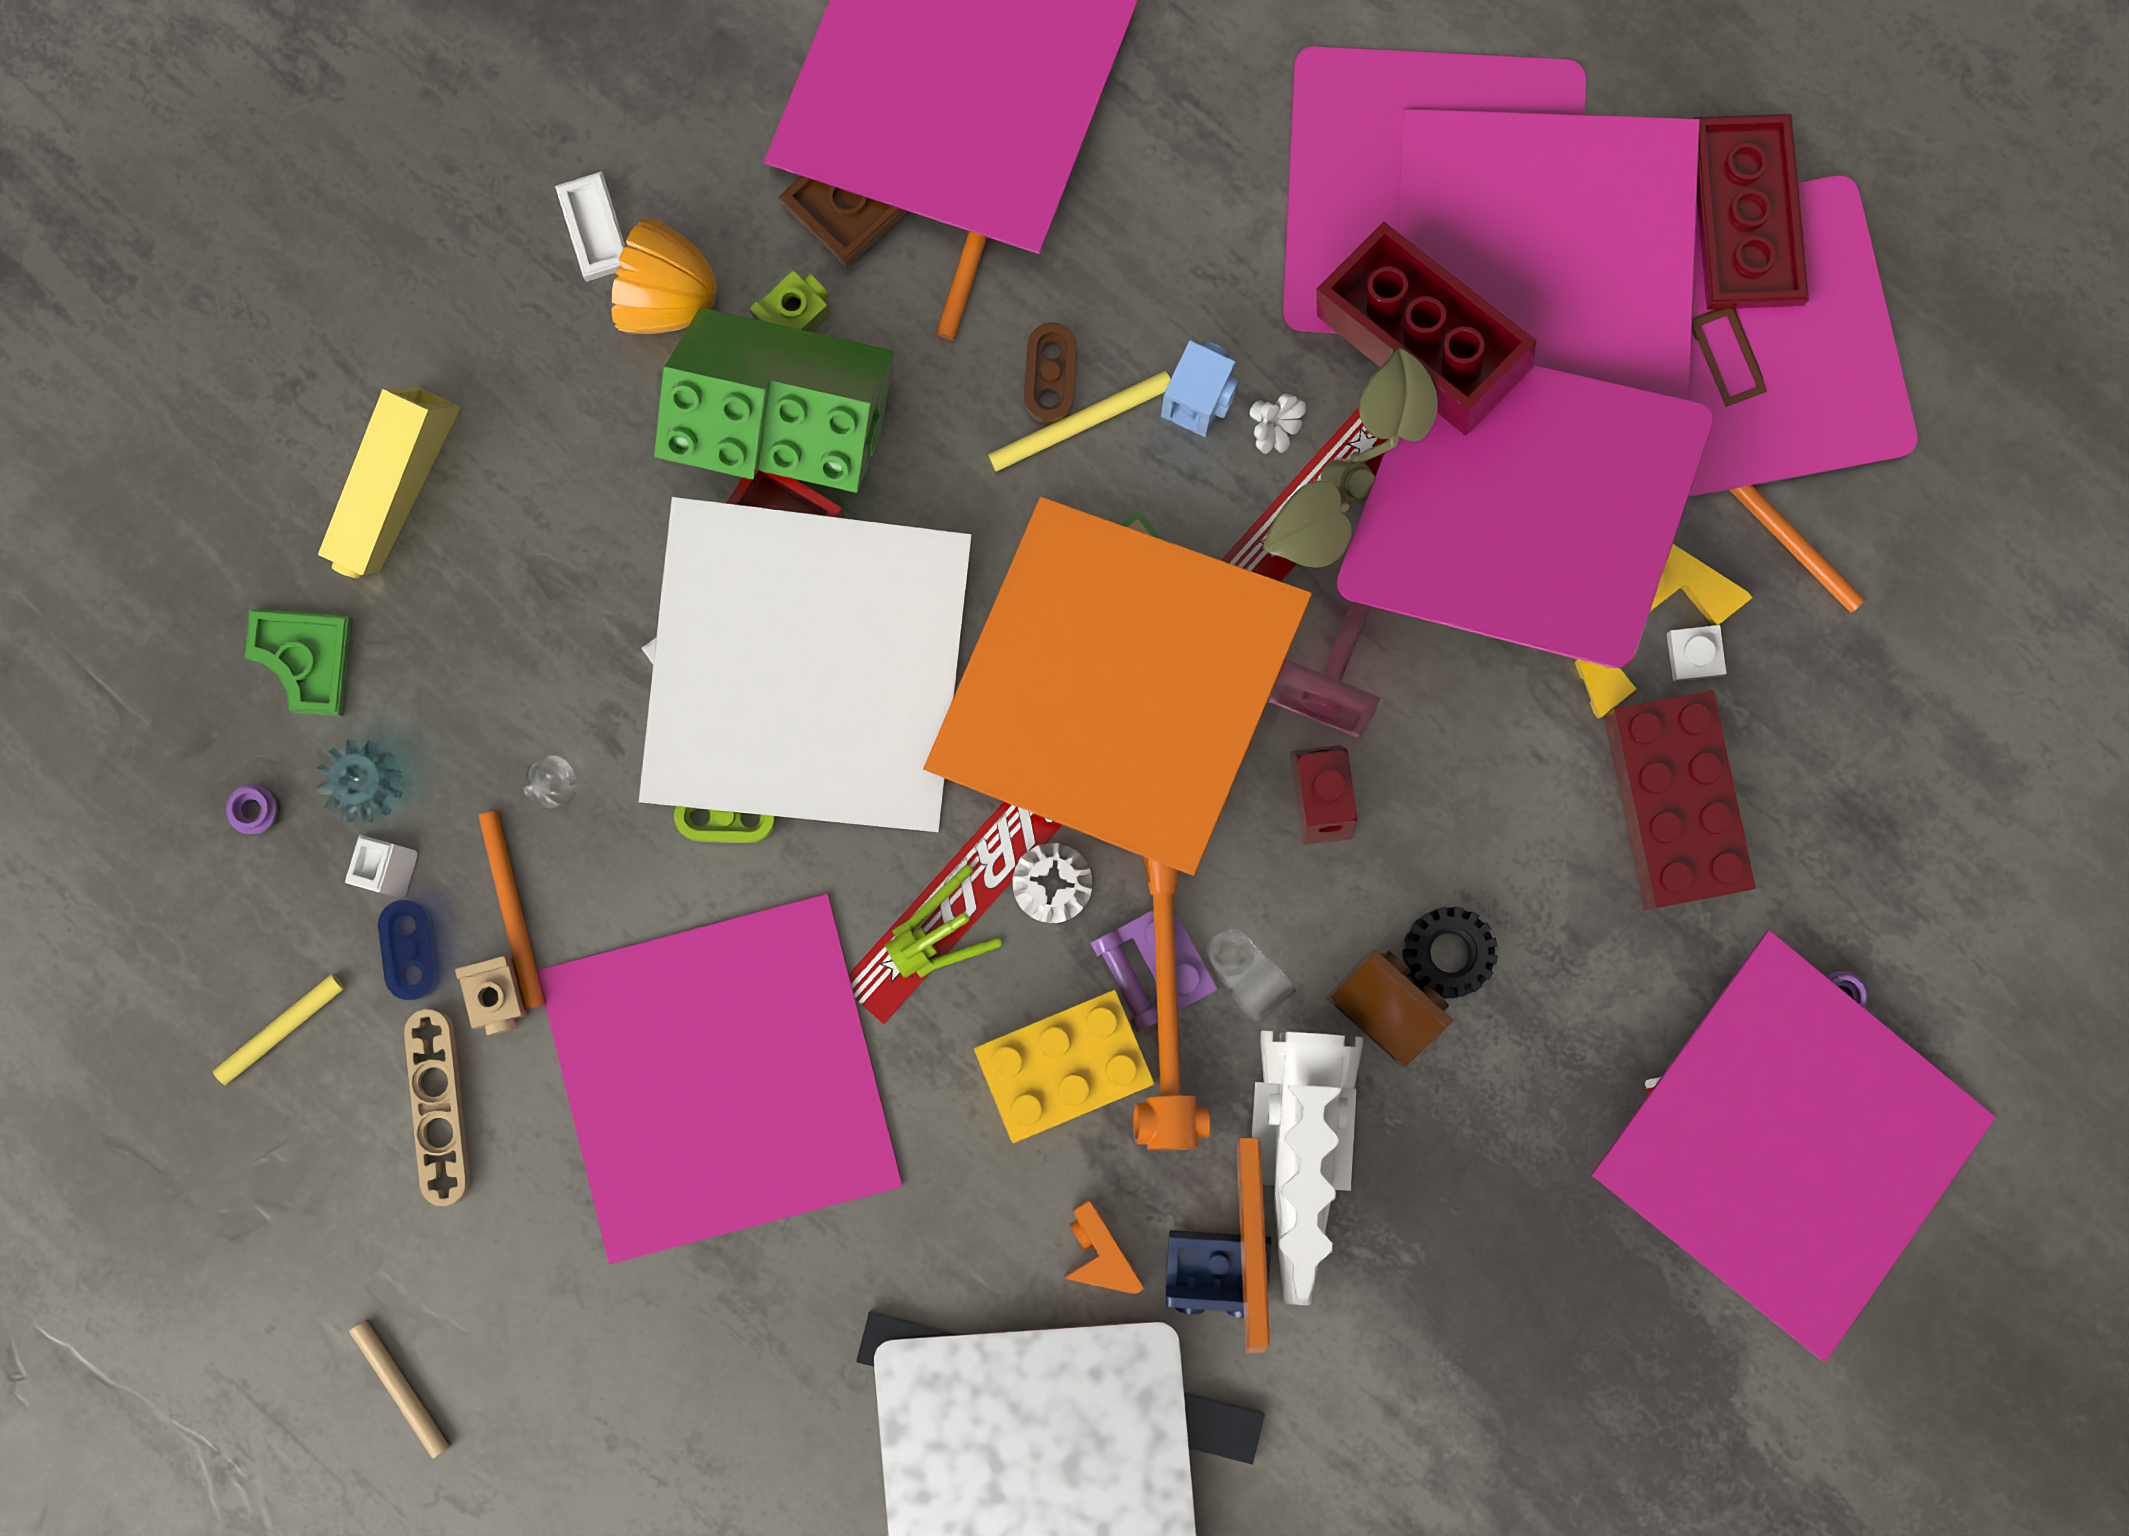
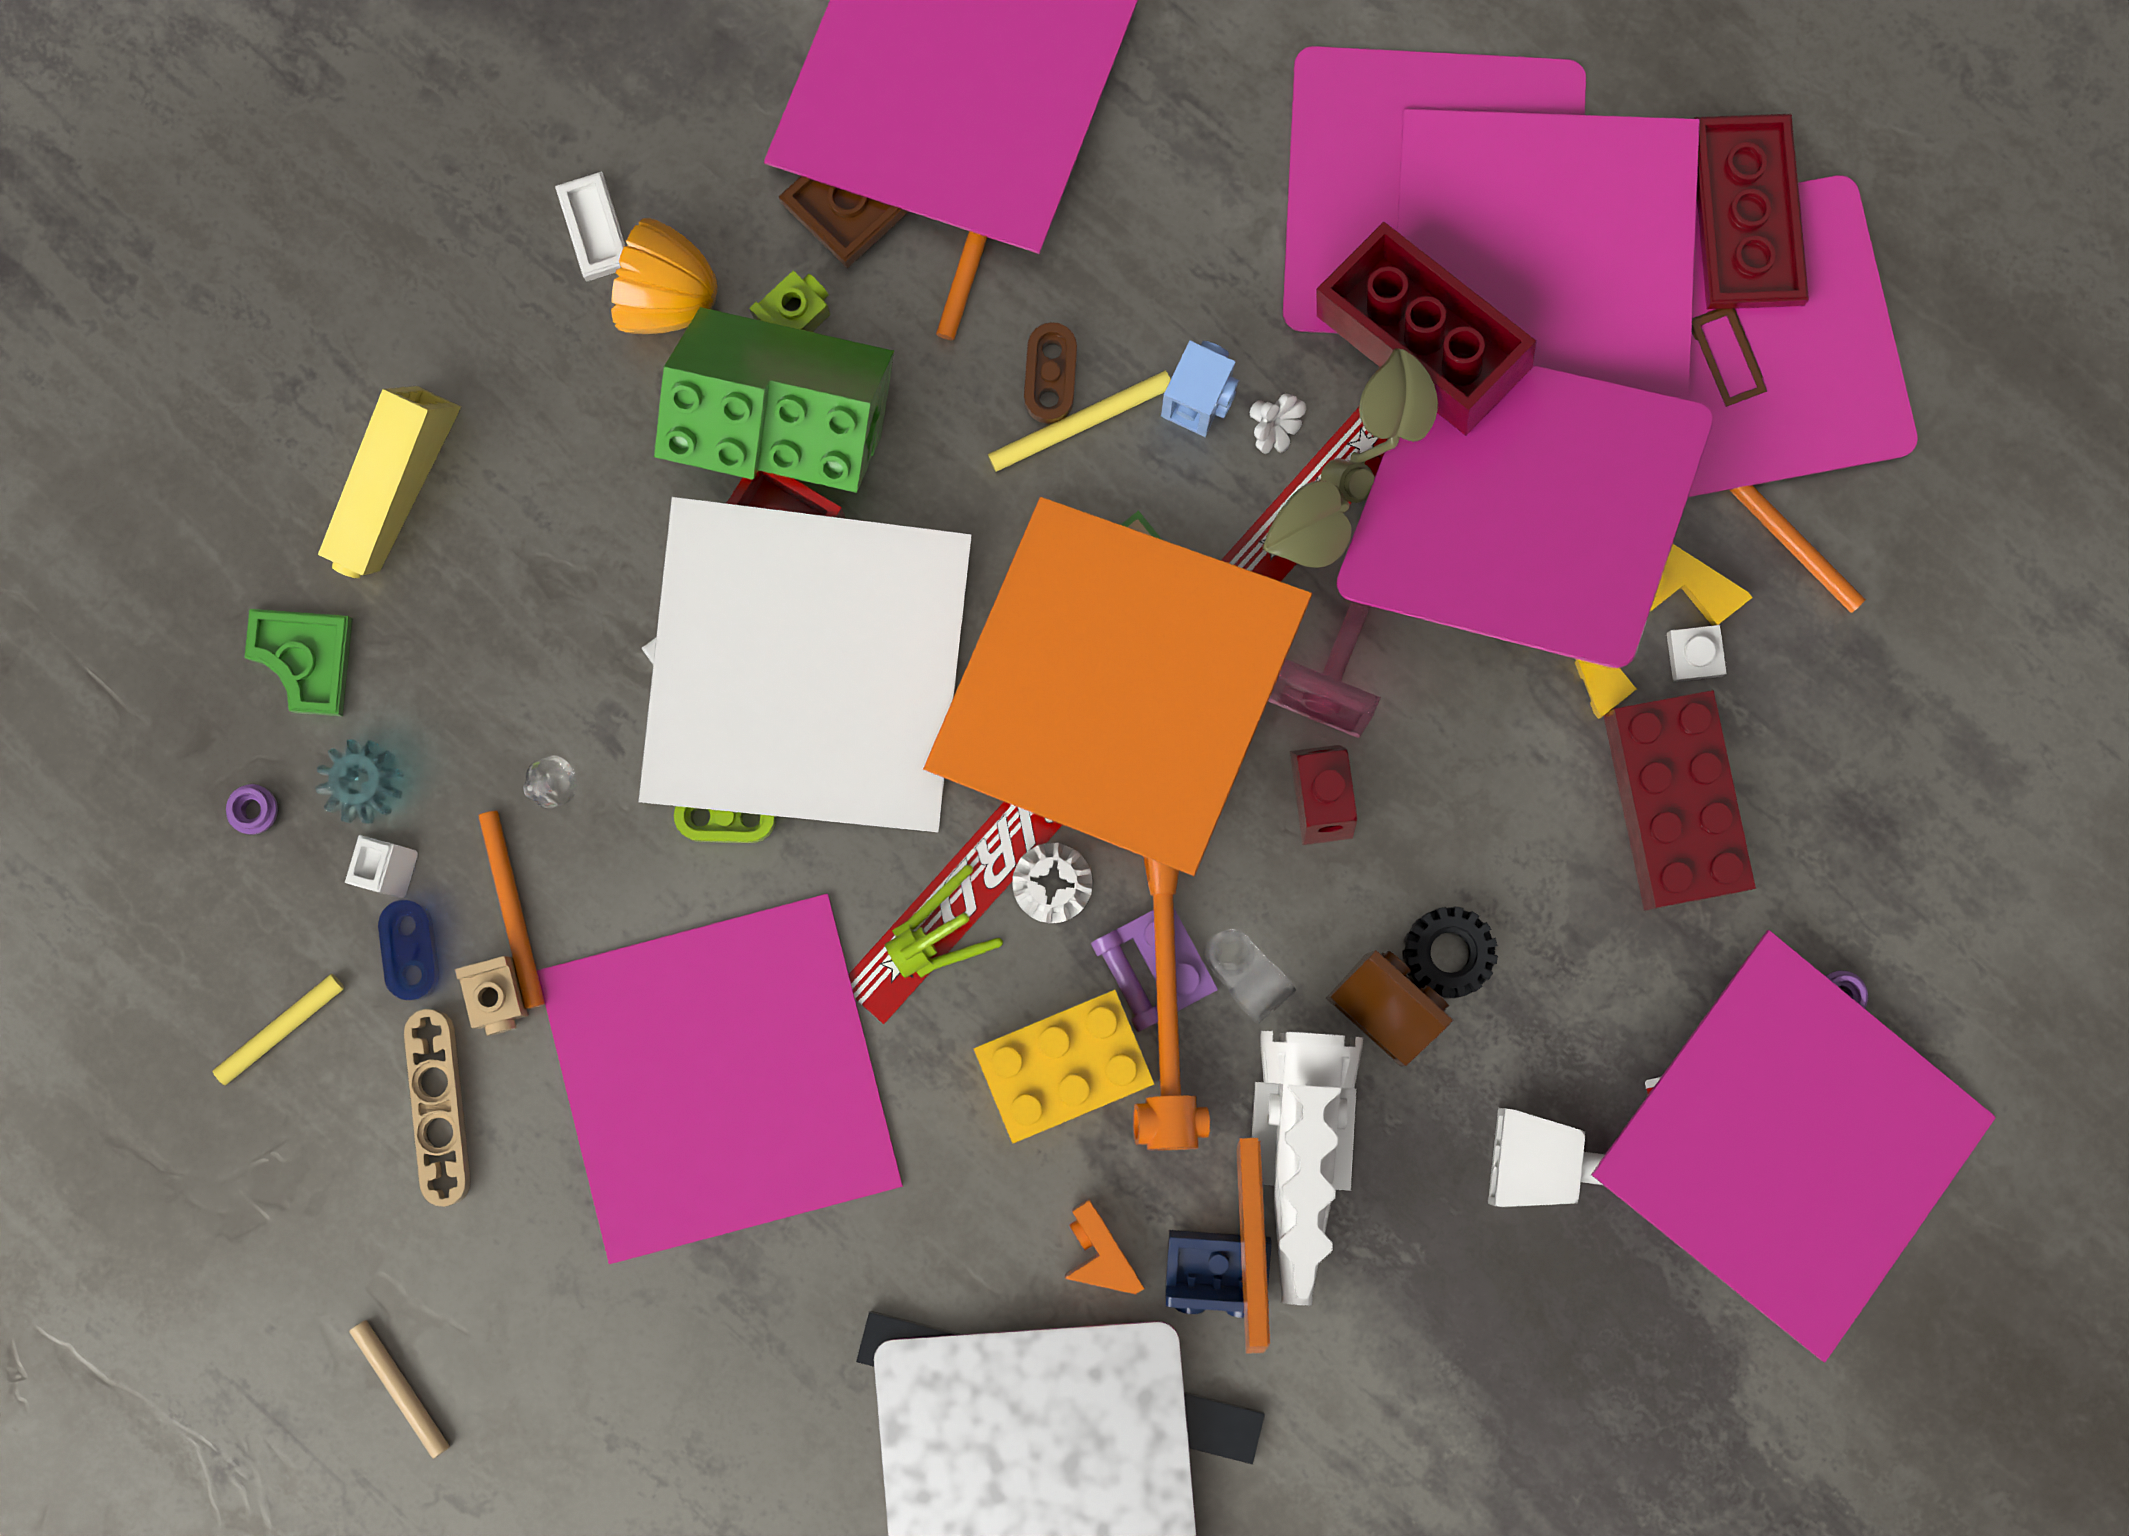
(1538, 1161): none -> white torso

